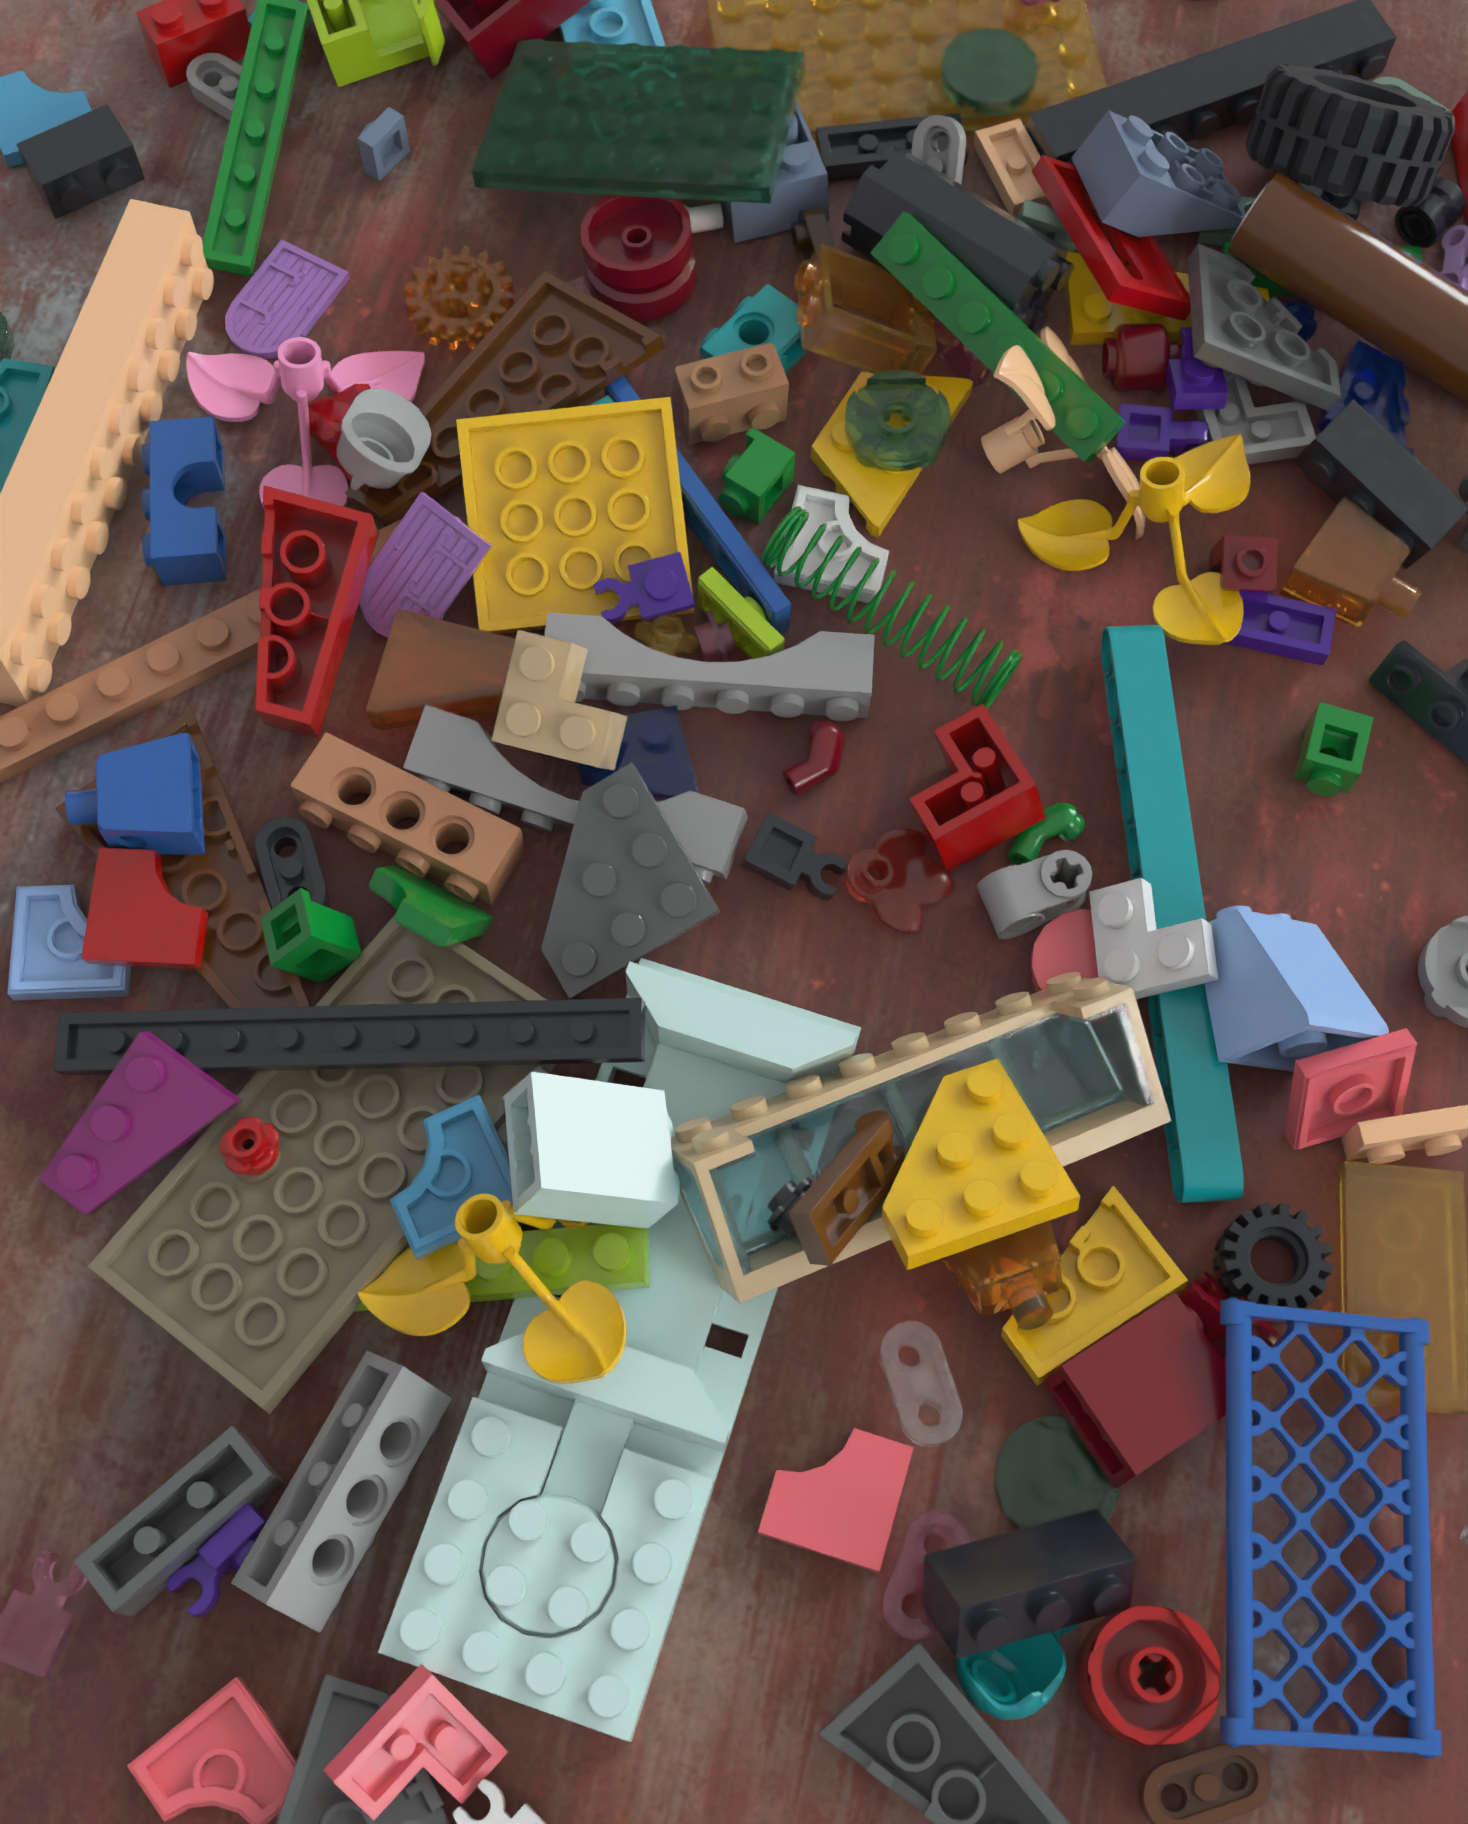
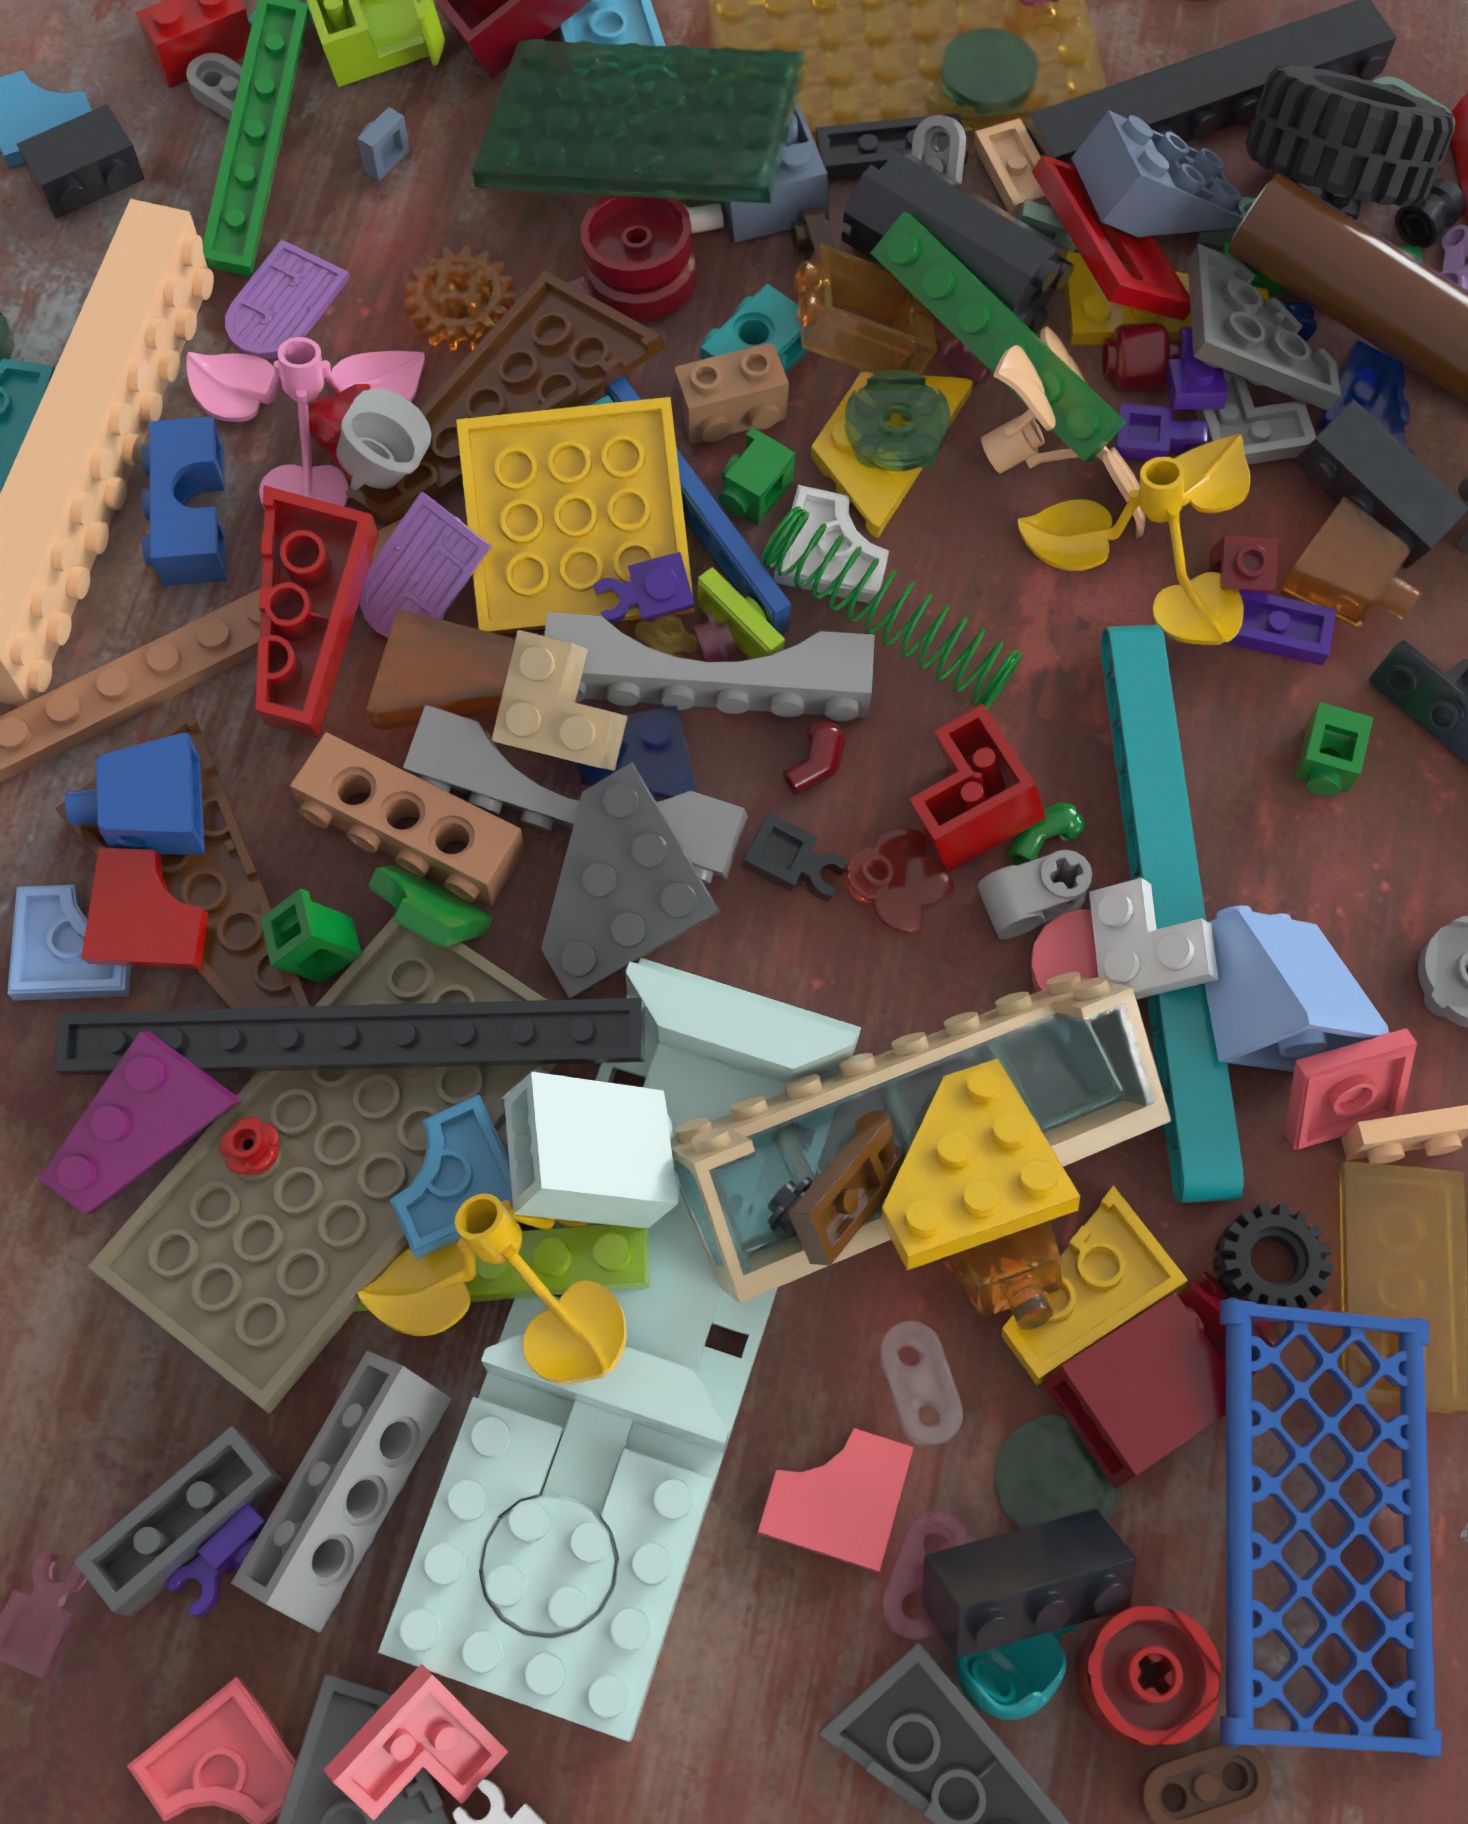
(288, 874): black plate -> none

